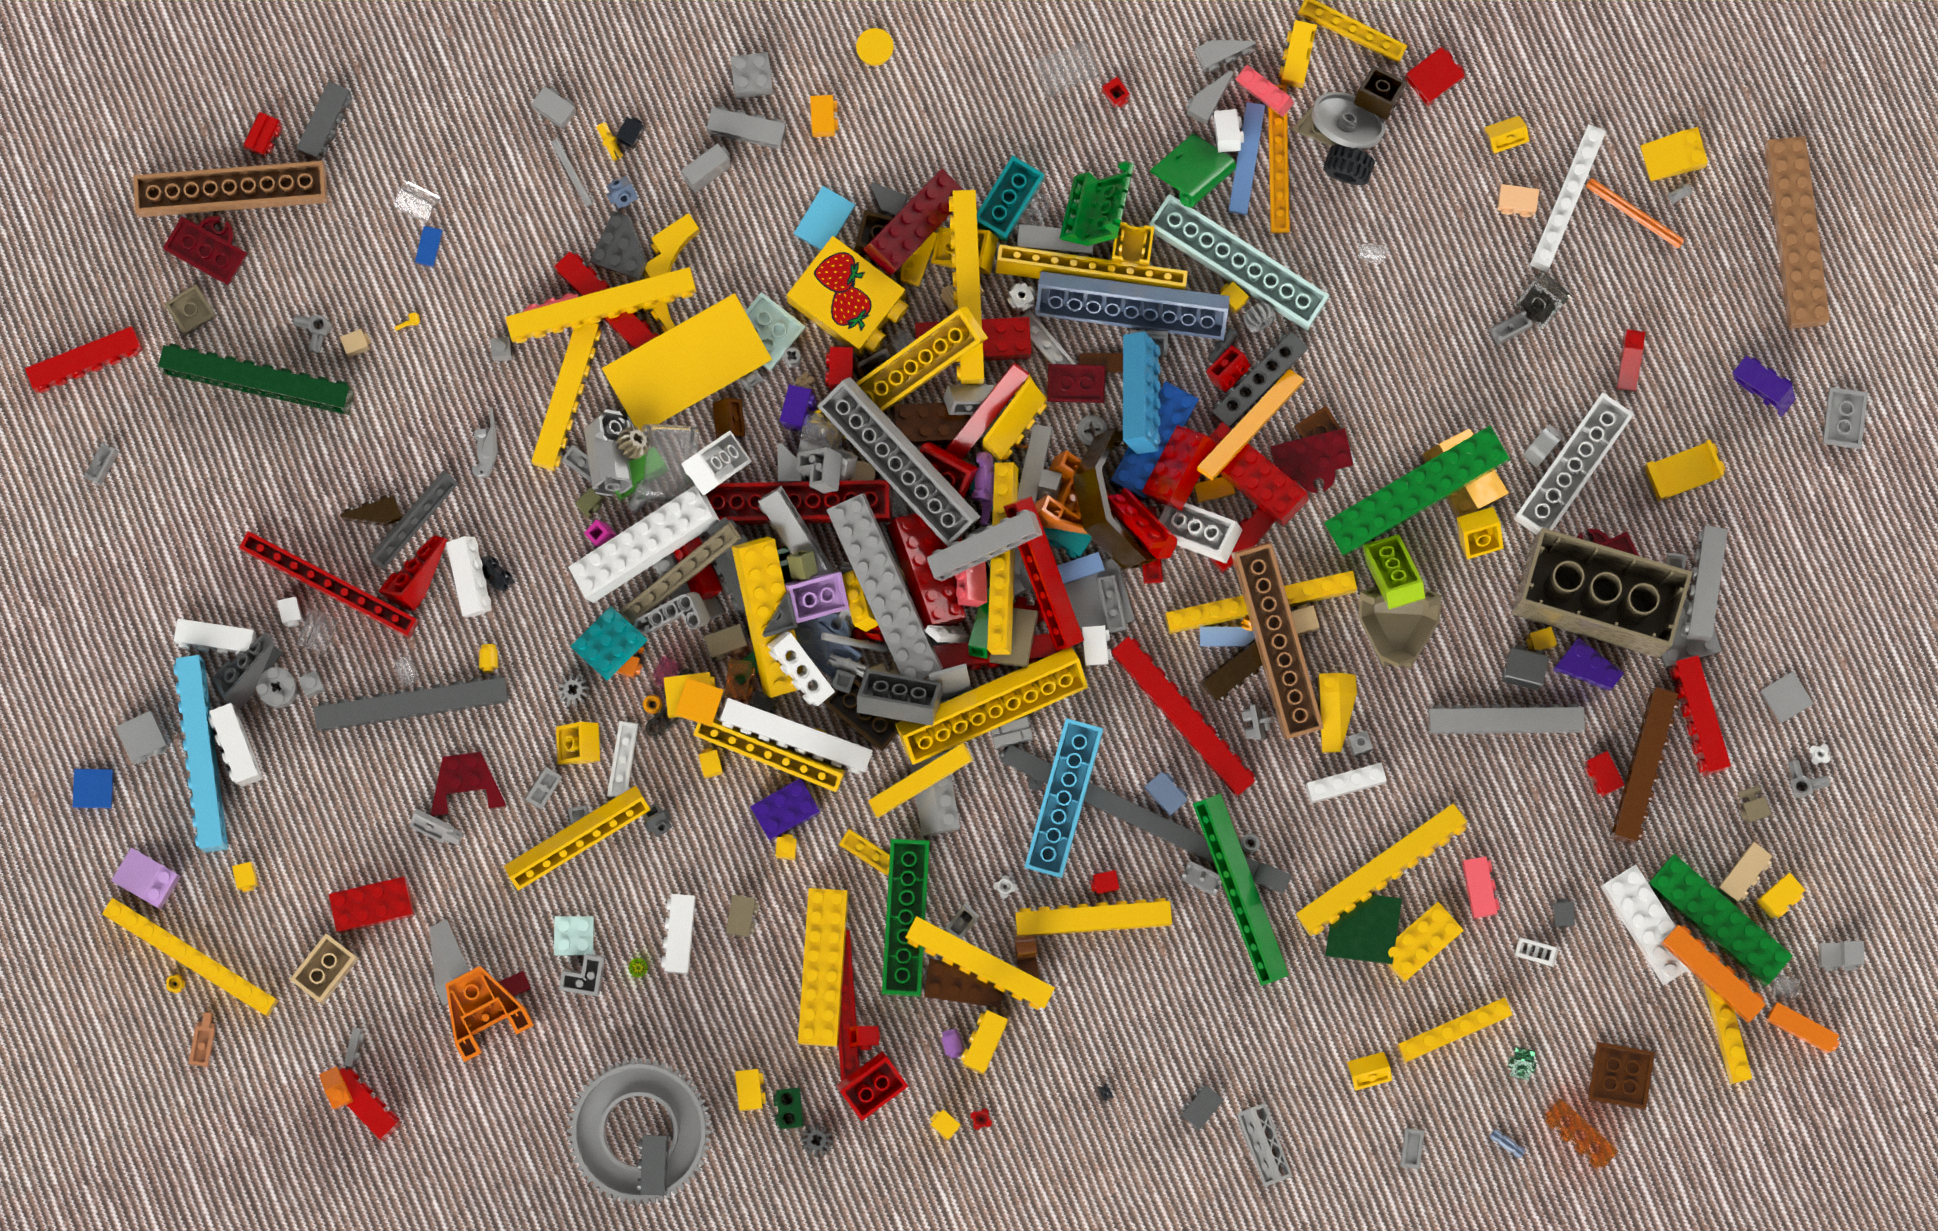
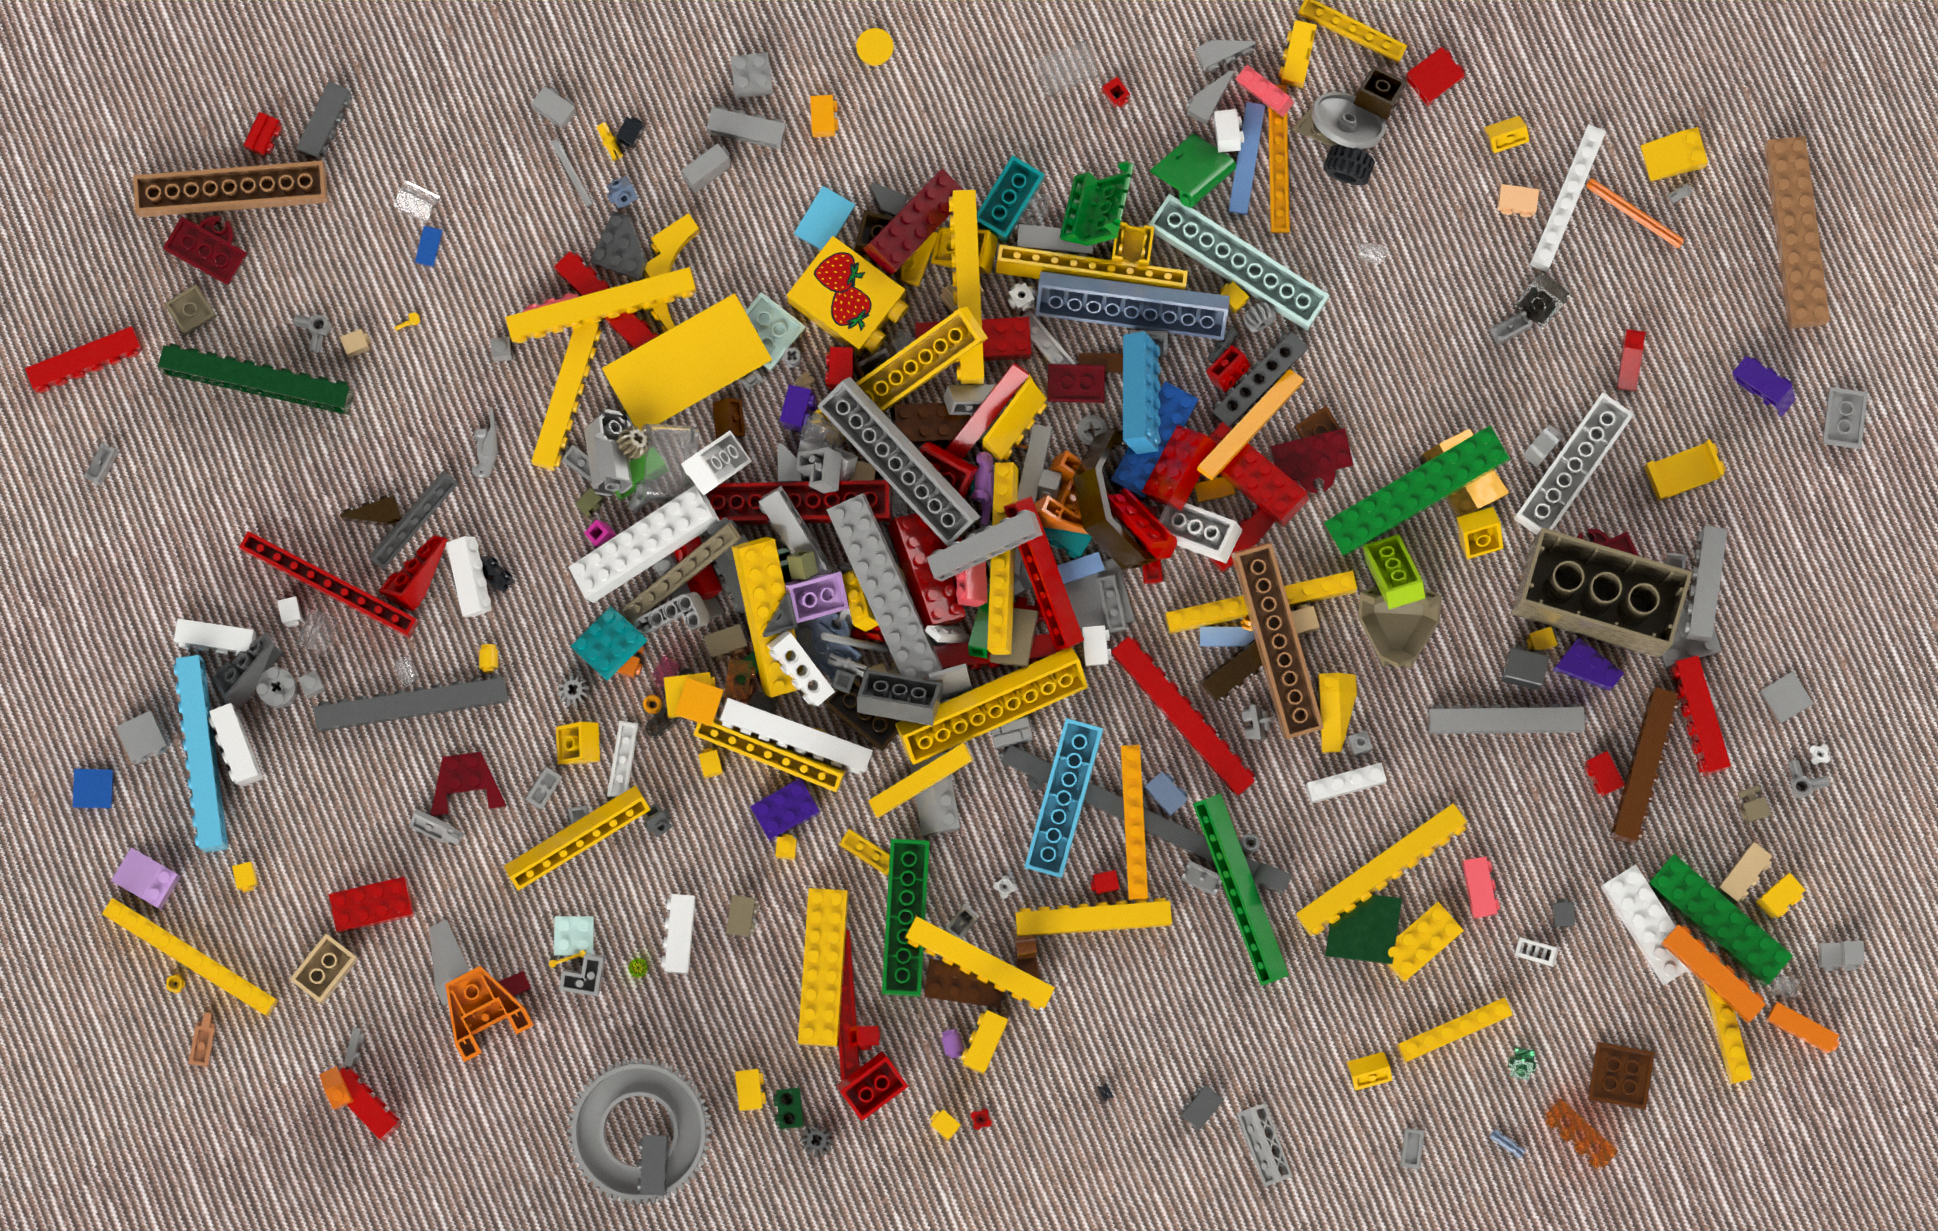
(553, 963): none -> yellow hinge
(1134, 822): none -> light orange plate

